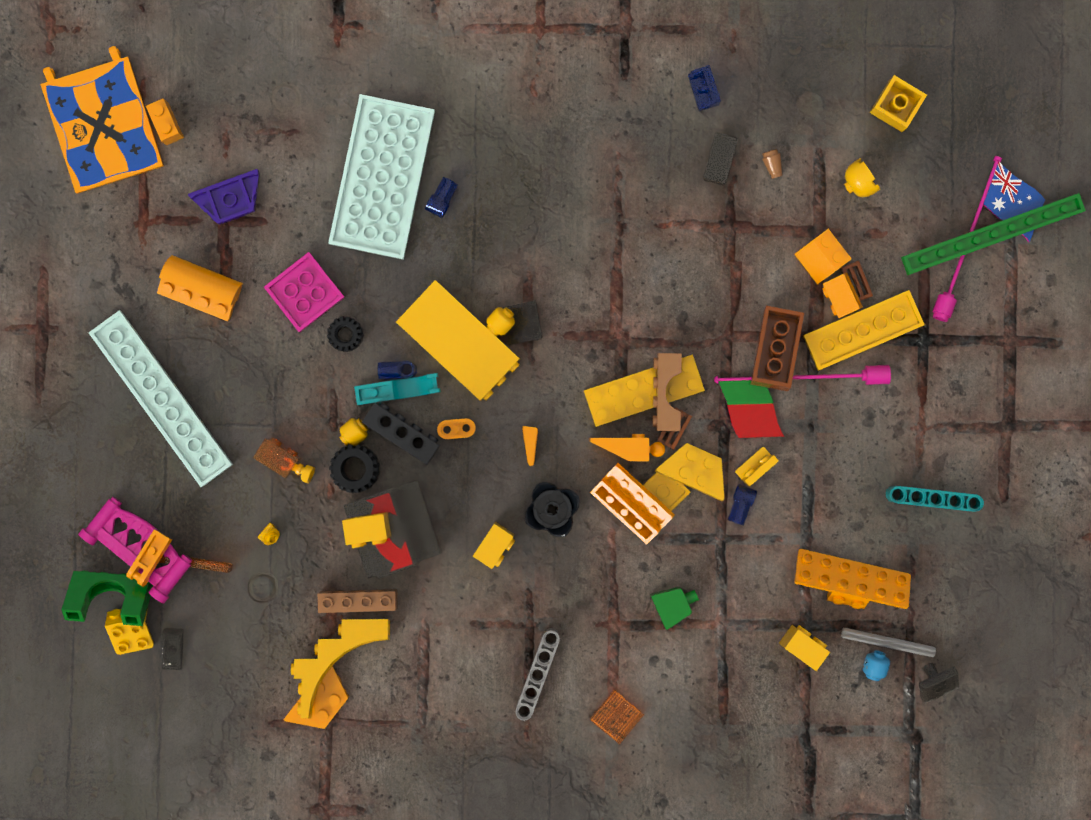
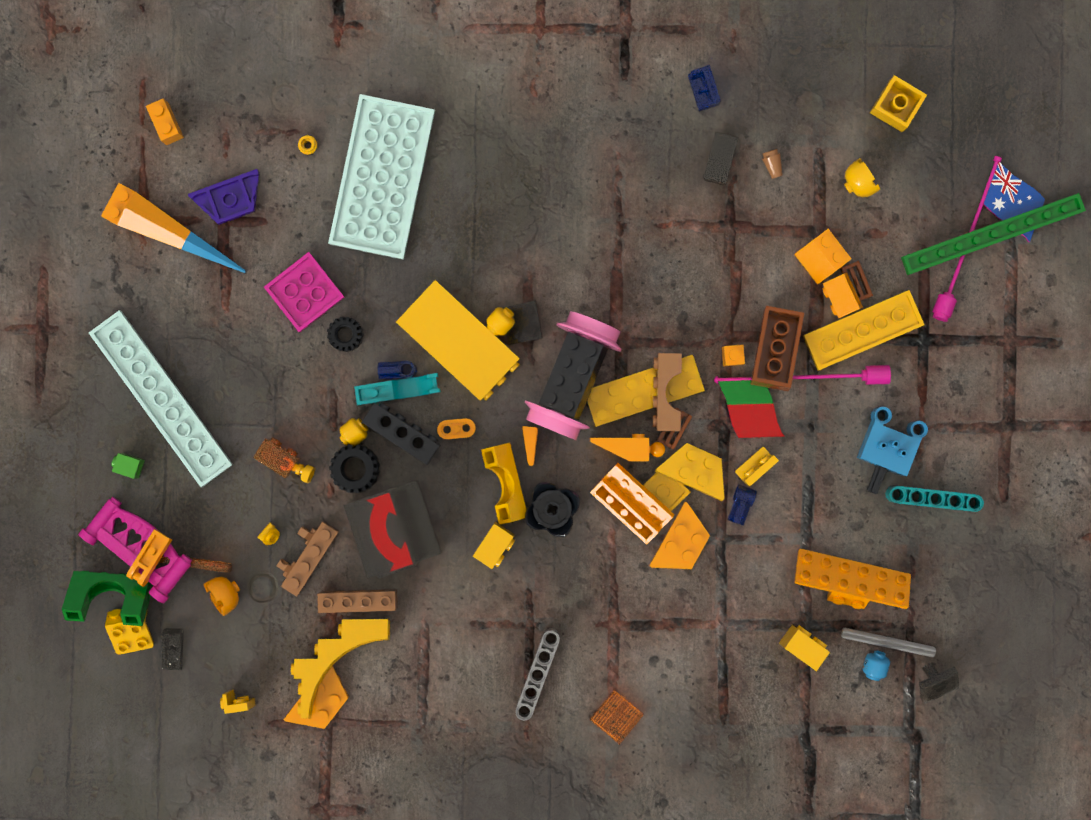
(101, 123): flag -> none
(127, 465): none -> bright green brick
(139, 215): none -> light orange plate
(199, 287): light orange brick -> none
(223, 594): none -> light orange cylinder
(233, 705): none -> yellow bracket
(303, 140): none -> yellow plate
(317, 545): none -> medium nougat hinge
(366, 529): yellow brick -> none
(439, 202): clear blue piece -> none
(511, 503): none -> yellow arch
(573, 374): none -> brick
(673, 605): green torso -> none
(682, 542): none -> light orange wing
(733, 355): none -> light orange brick
(889, 448): none -> dark azure piece

